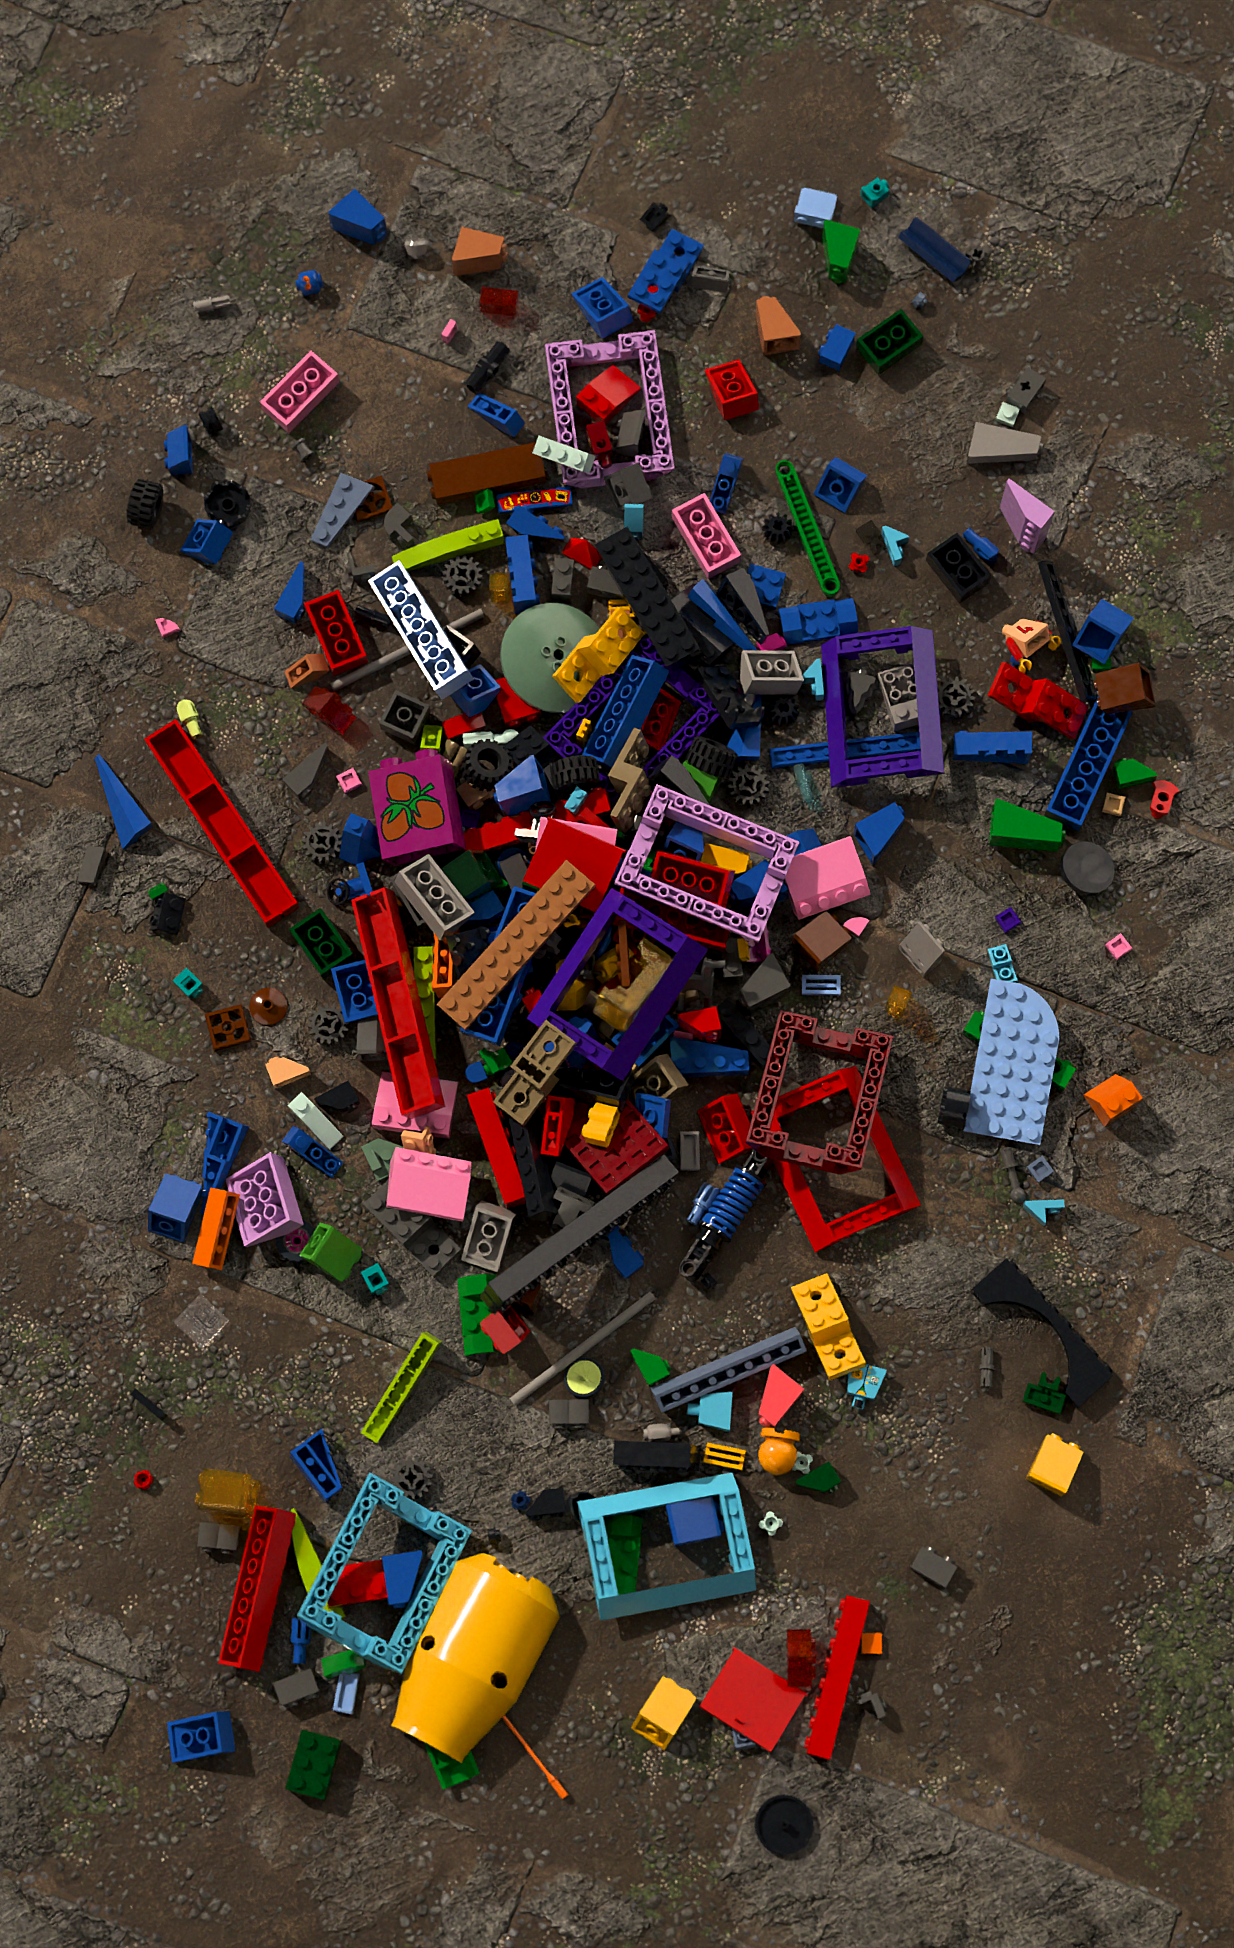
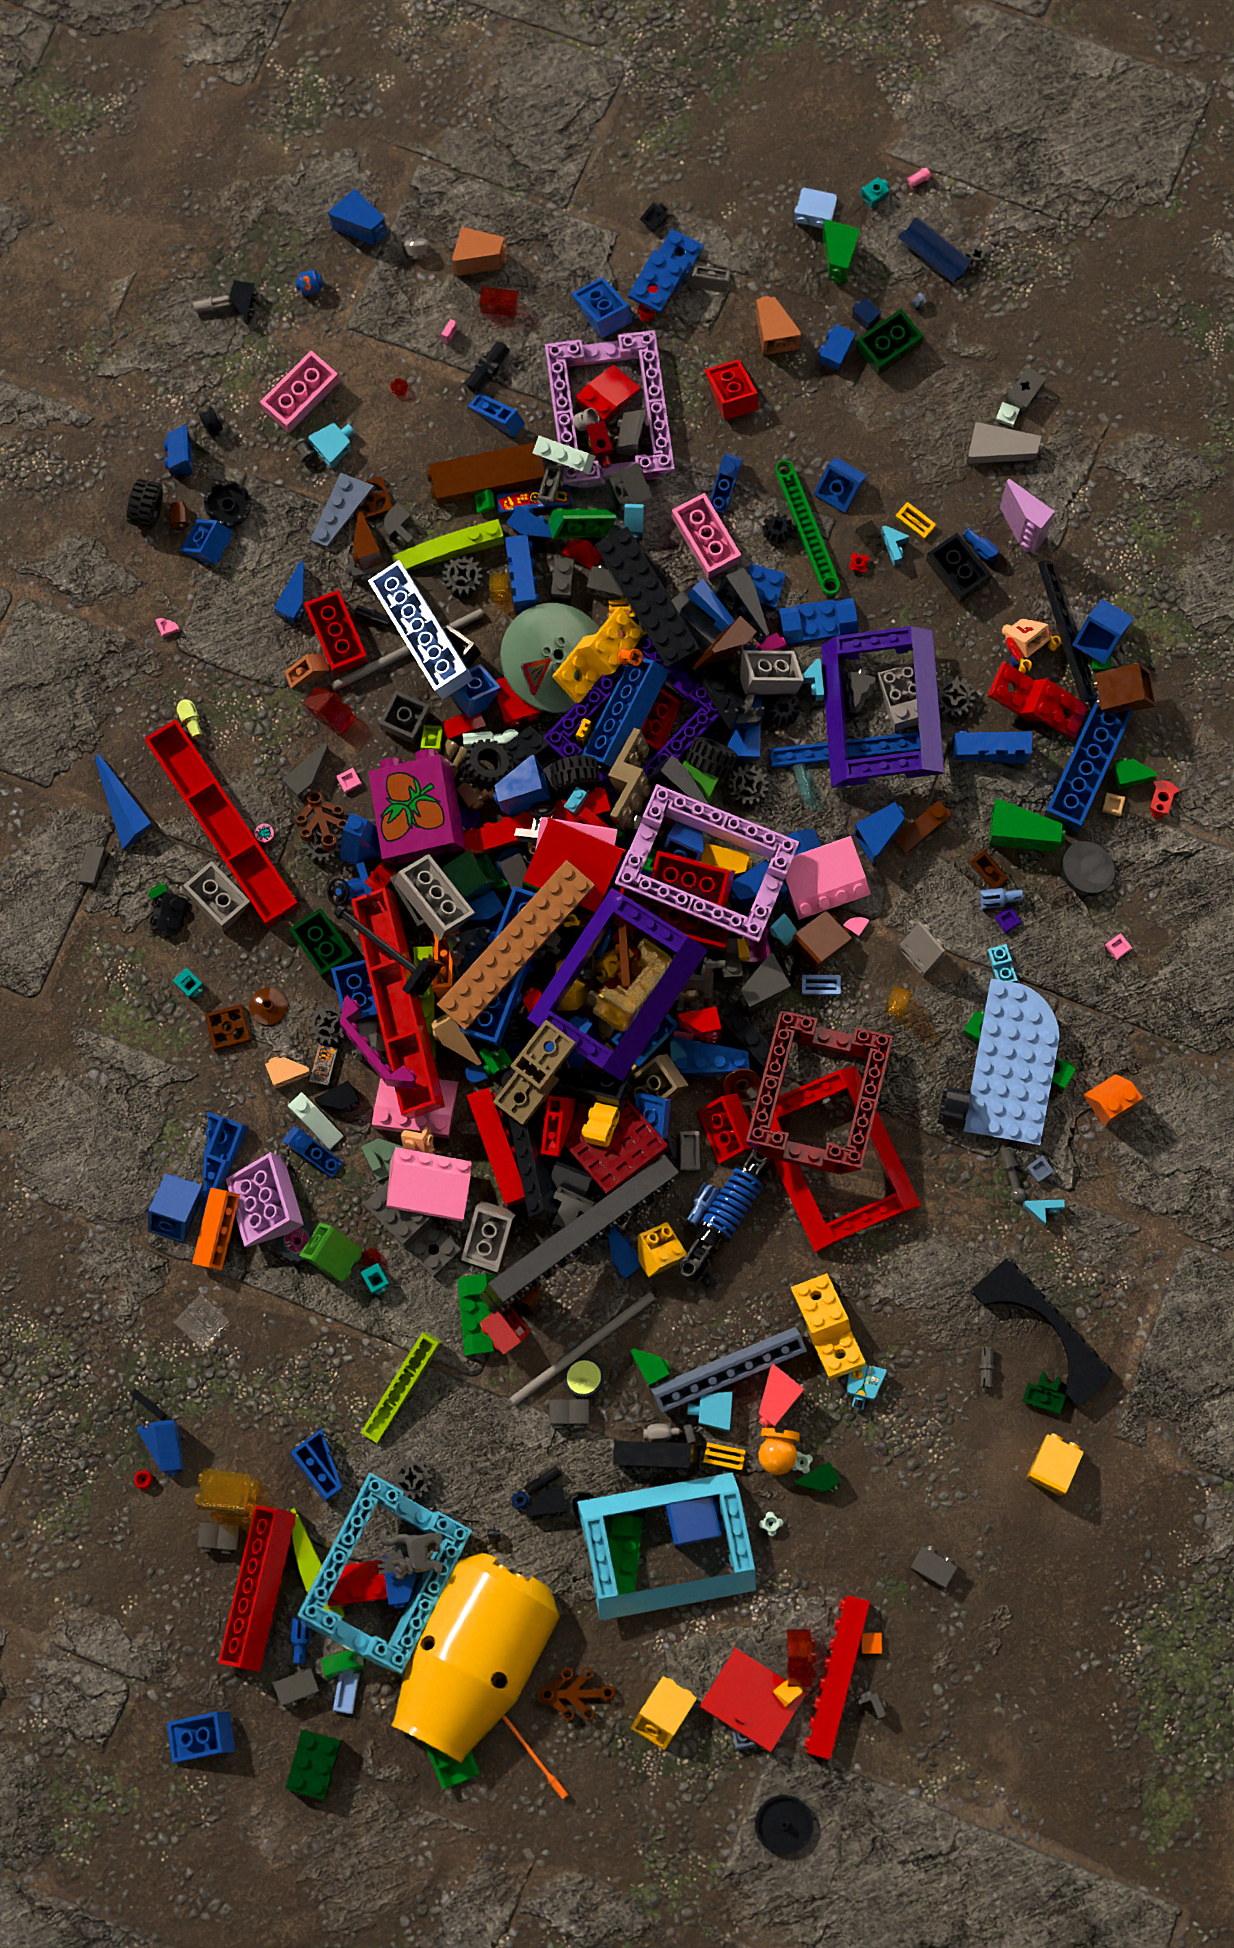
(164, 1445): none -> blue slope
(179, 516): none -> reddish brown brick
(216, 896): none -> light grey slope
(242, 299): none -> black slope
(264, 833): none -> tile
(316, 802): none -> reddish brown plant
(323, 1065): none -> tile
(332, 443): none -> medium azure torso
(365, 548): none -> reddish brown slope
(371, 1252): none -> clear red plate
(381, 875): none -> red slope
(399, 391): none -> clear red plate
(401, 1077): none -> magenta slope
(417, 1554): none -> dark grey animal
(421, 976): none -> black tile
(450, 1036): none -> tan slope
(534, 673): none -> piece
(543, 1480): none -> black axle
(550, 484): none -> dark grey slope
(572, 1694): none -> reddish brown plant
(580, 523): none -> green slope
(585, 418): none -> light grey wheel
(630, 657): none -> orange bush
(659, 1249): none -> yellow slope
(689, 1434): none -> dark grey tile
(728, 642): none -> reddish brown slope
(746, 1090): none -> reddish brown dish
(783, 930): none -> medium azure slope
(787, 1694): none -> yellow slope
(866, 313): none -> dark blue brick
(919, 177): none -> bright pink pin
(923, 827): none -> reddish brown slope
(927, 531): none -> yellow tile
(987, 869): none -> reddish brown slope
(998, 897): none -> medium blue arm

